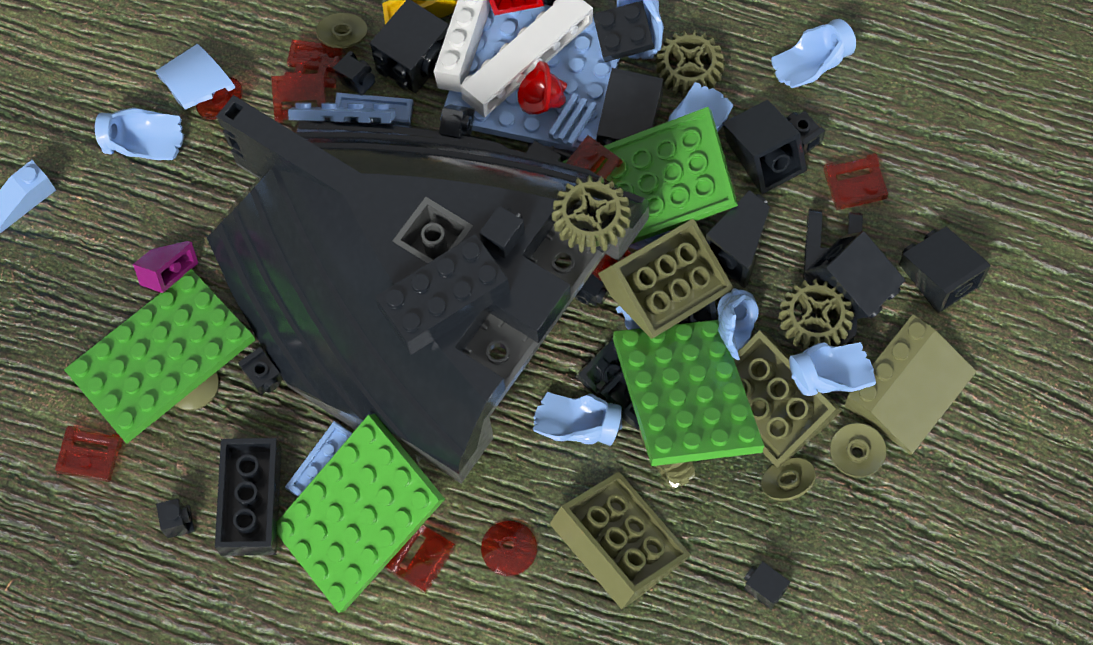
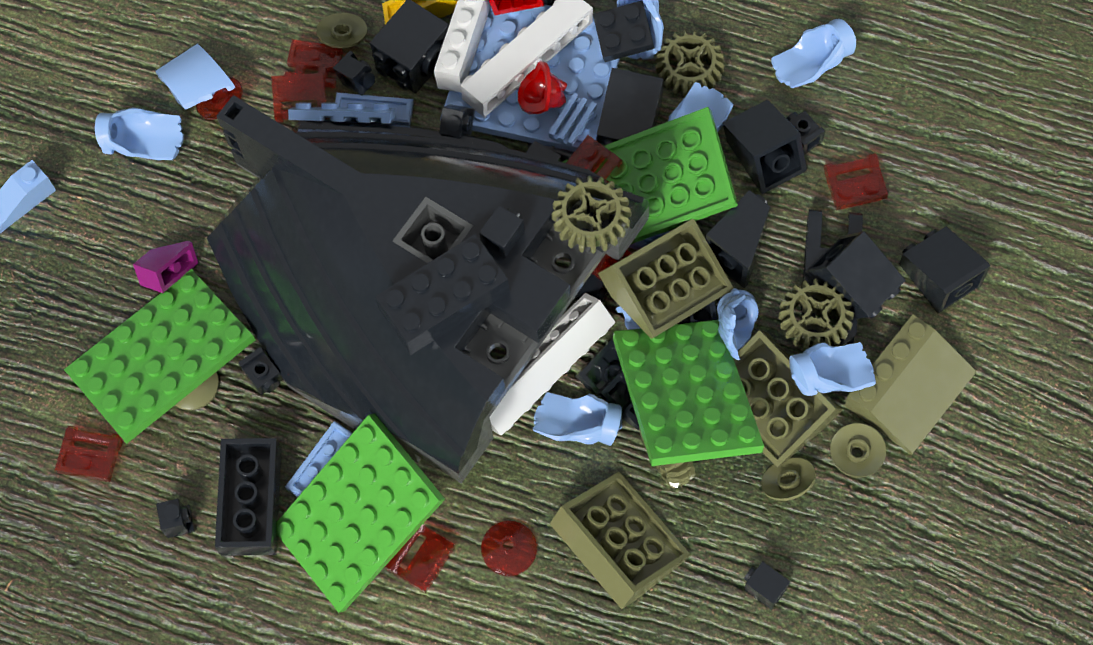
(562, 347): none -> white brick

